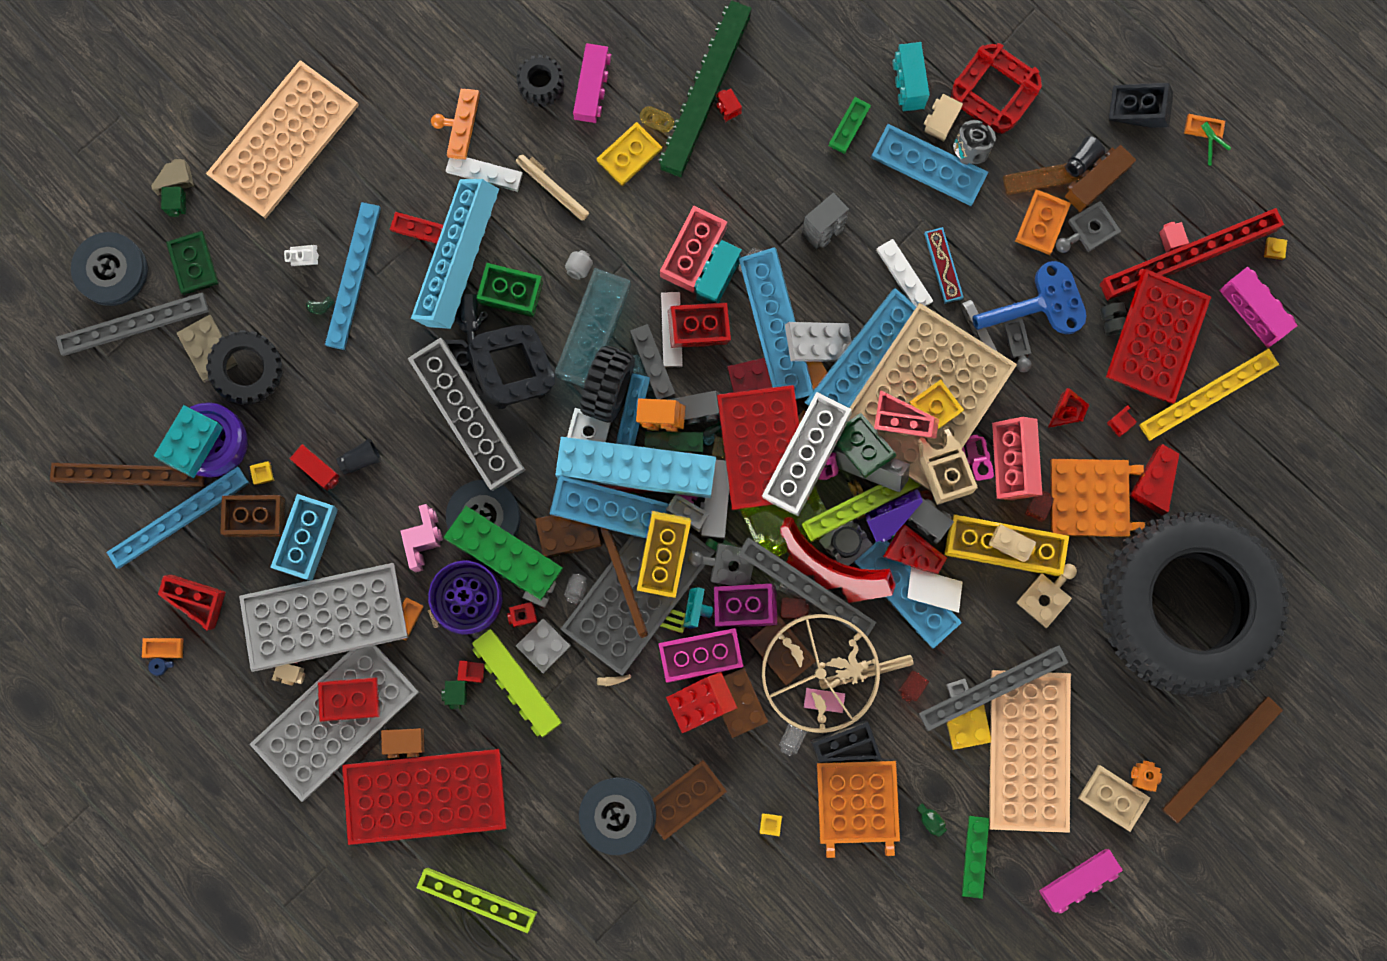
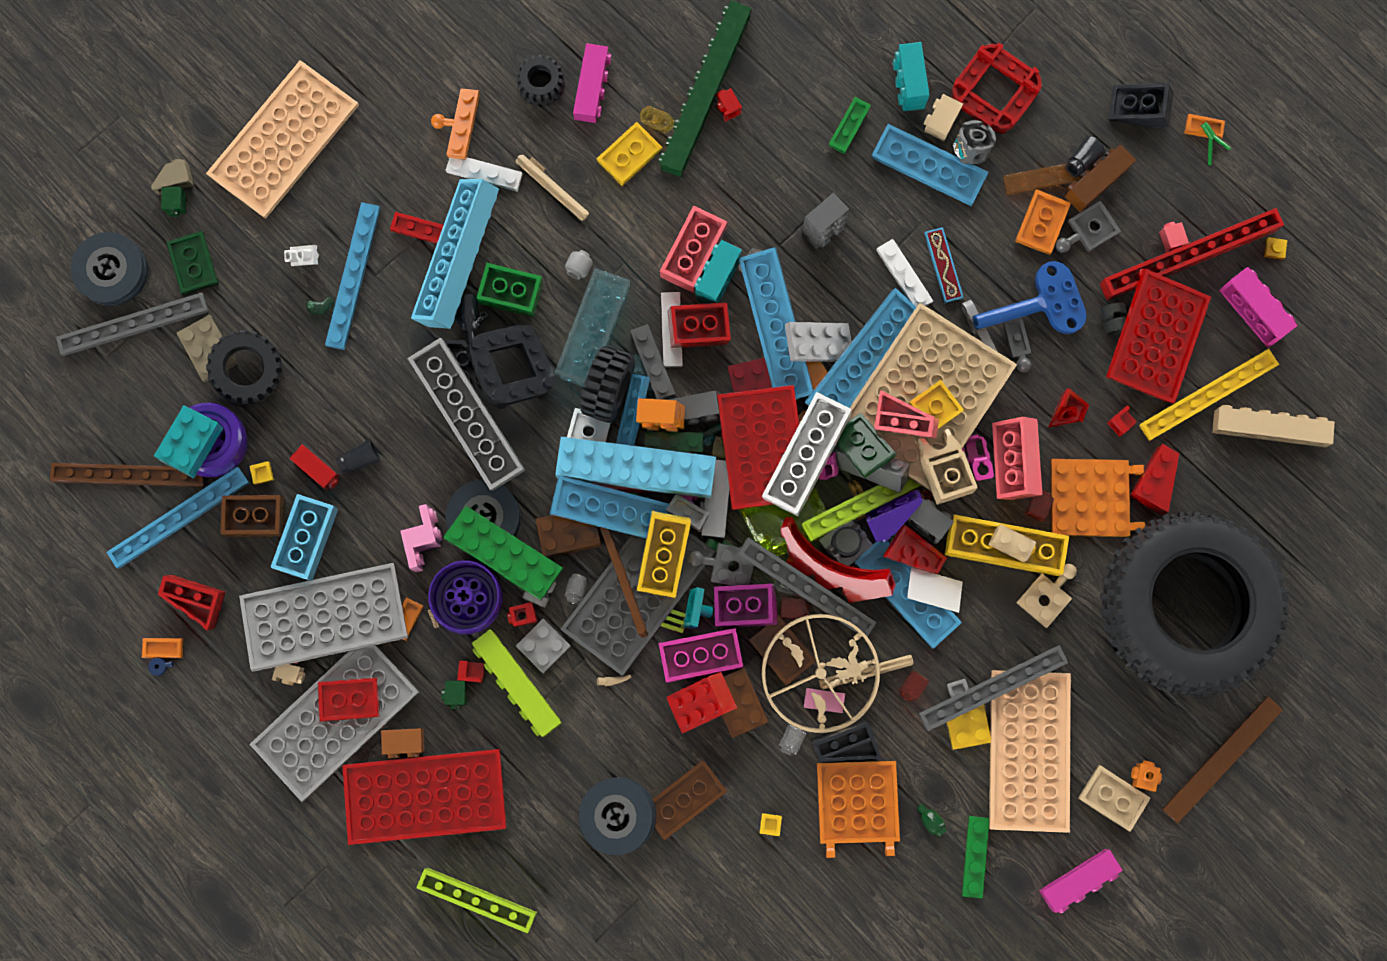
(1273, 427): none -> tan brick

